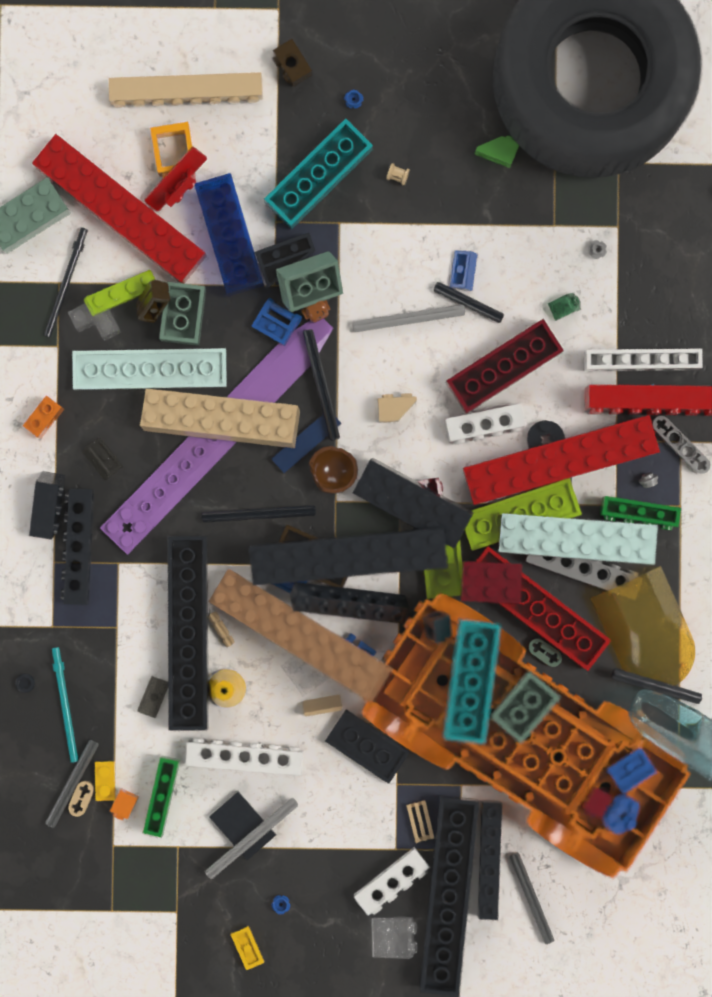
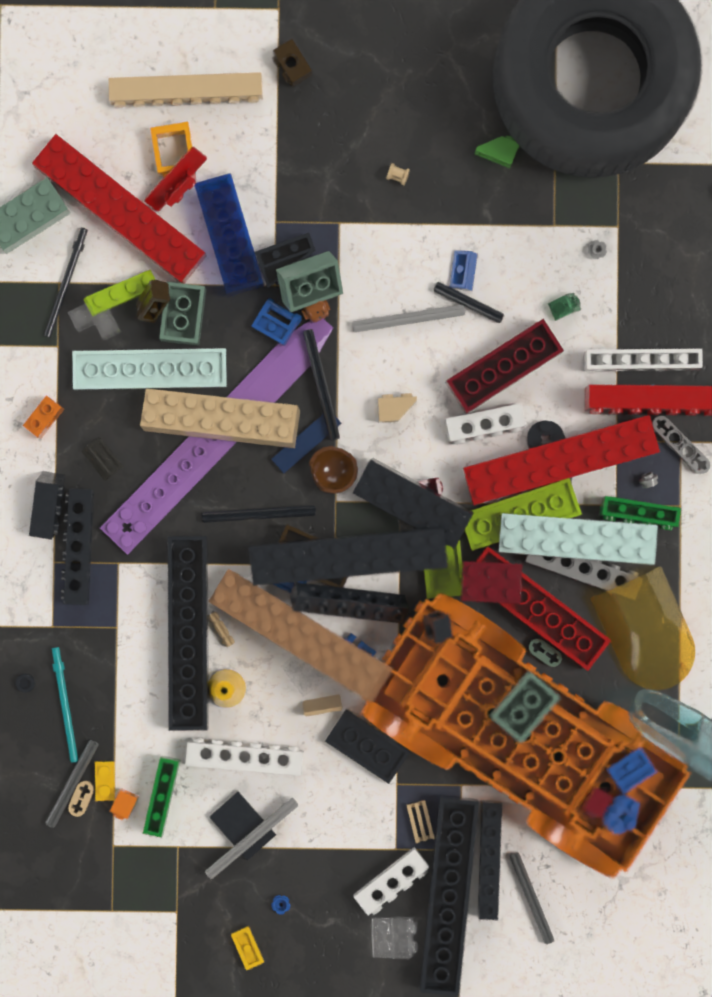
(153, 696): clear smoke slope -> none
(318, 174): teal brick -> none
(353, 94): blue plate -> none
(471, 681): teal brick -> none
(657, 686): black axle -> none

